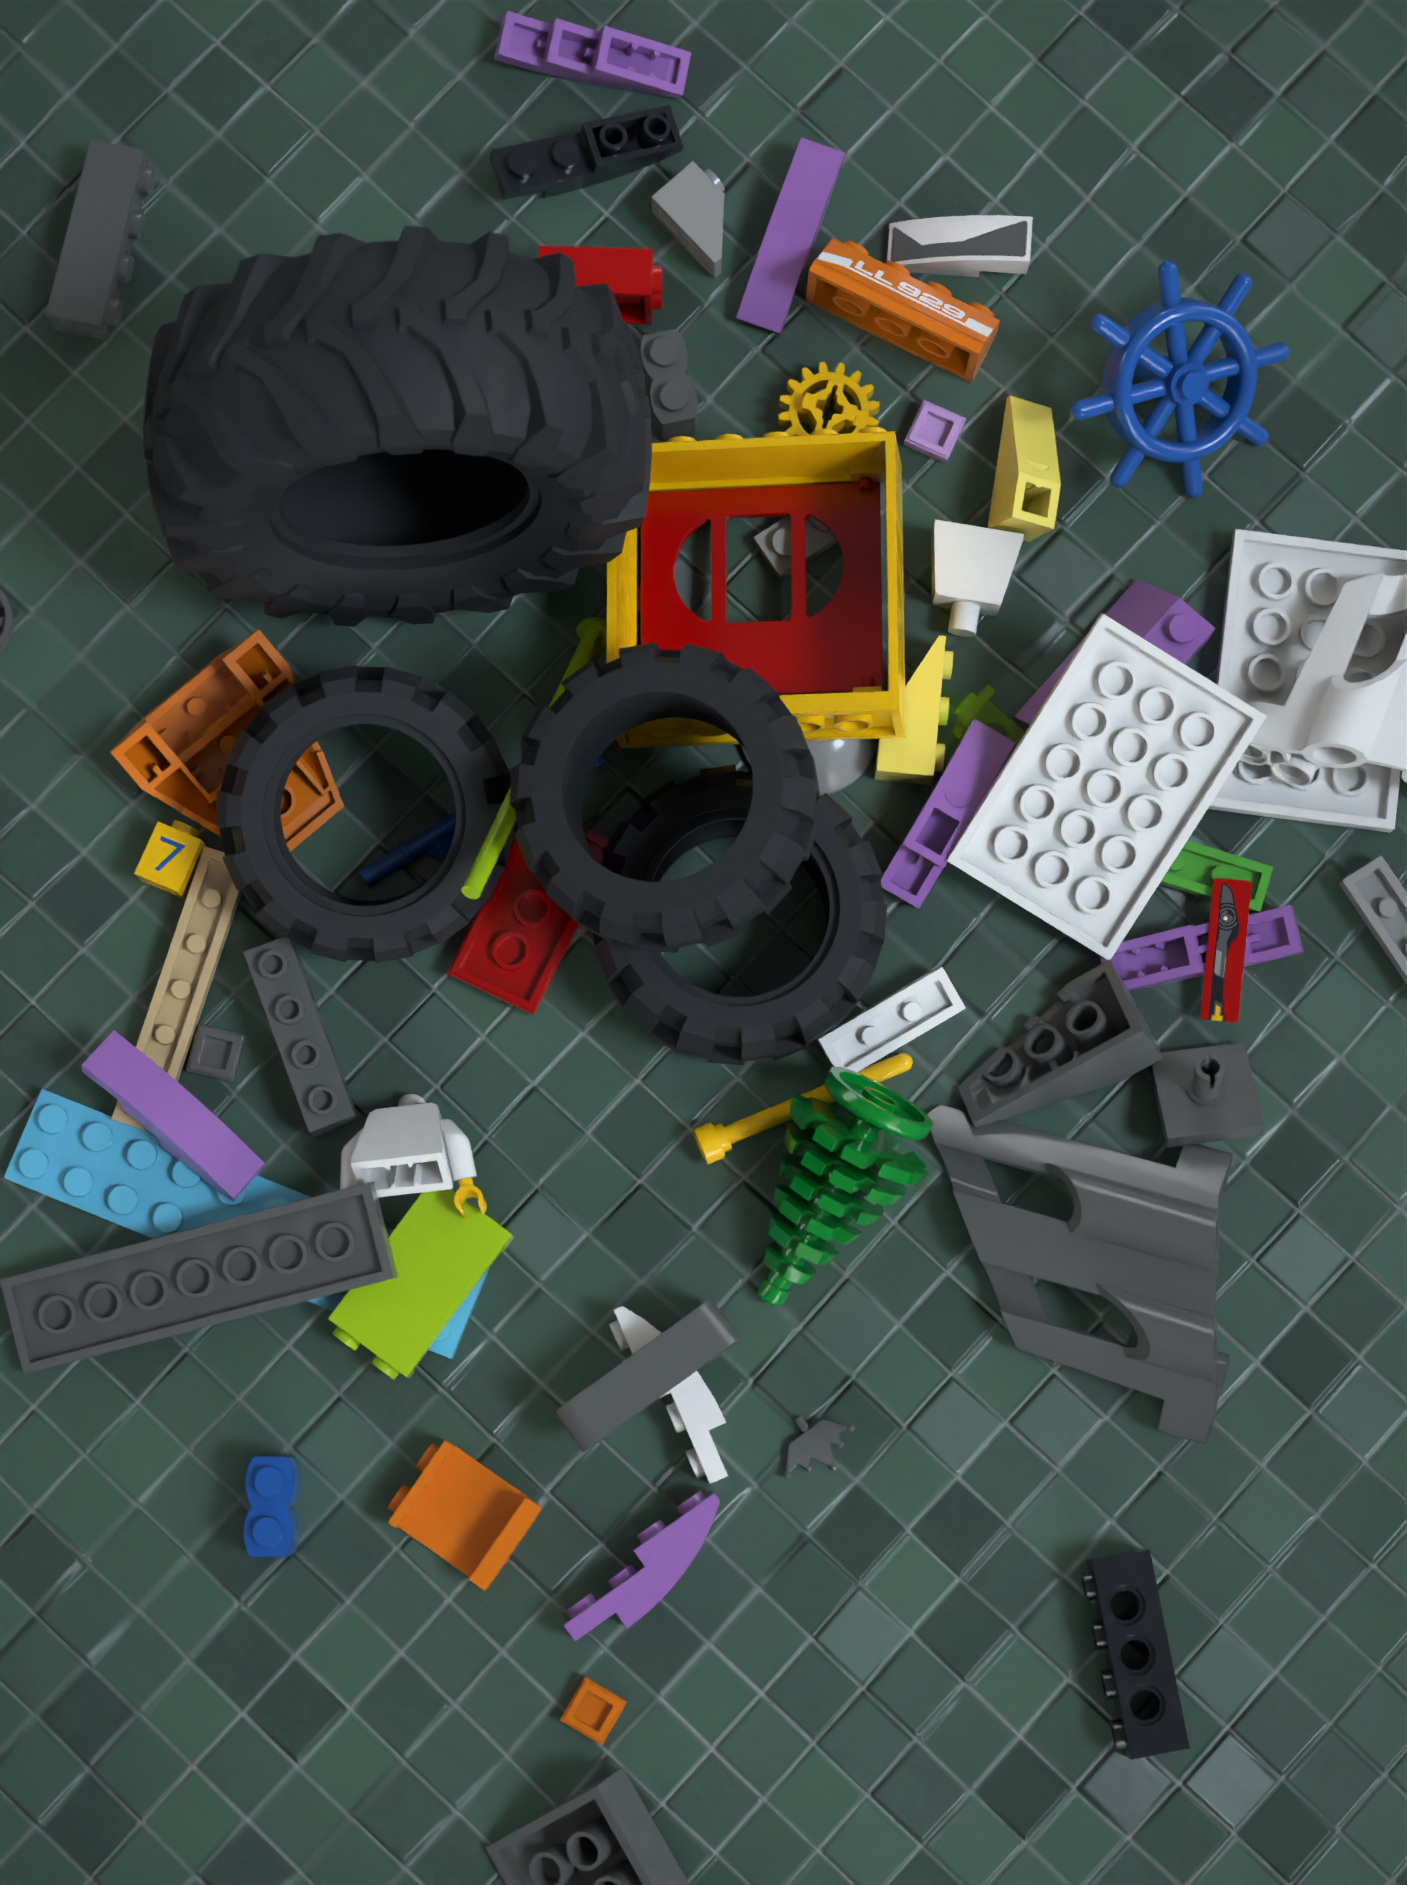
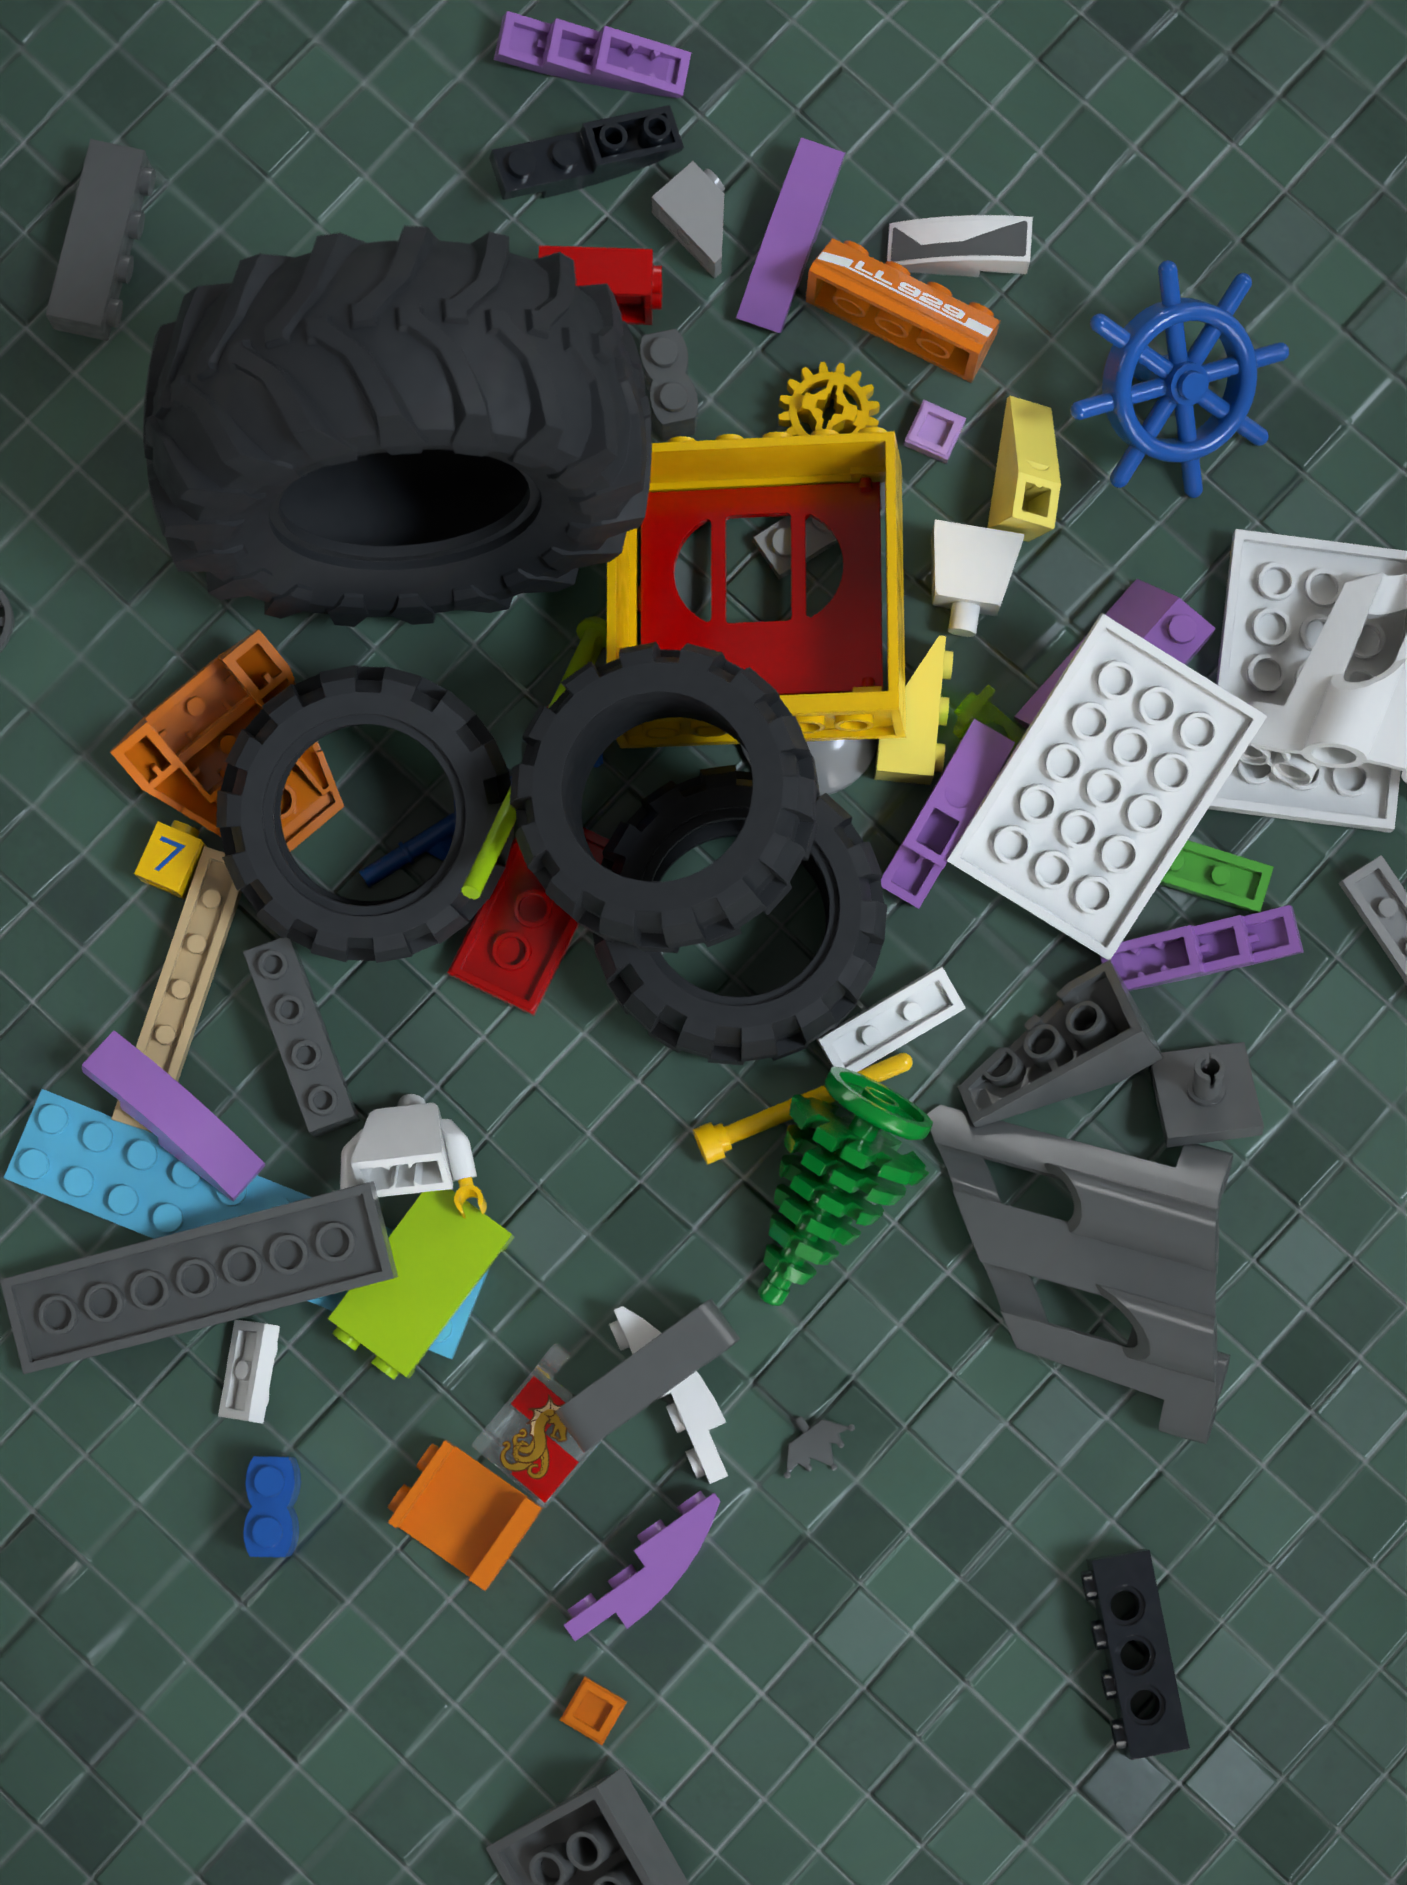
(216, 1053): flat silver tile -> none
(249, 1371): none -> white plate
(528, 1436): none -> flag
(1226, 950): red sticker -> none

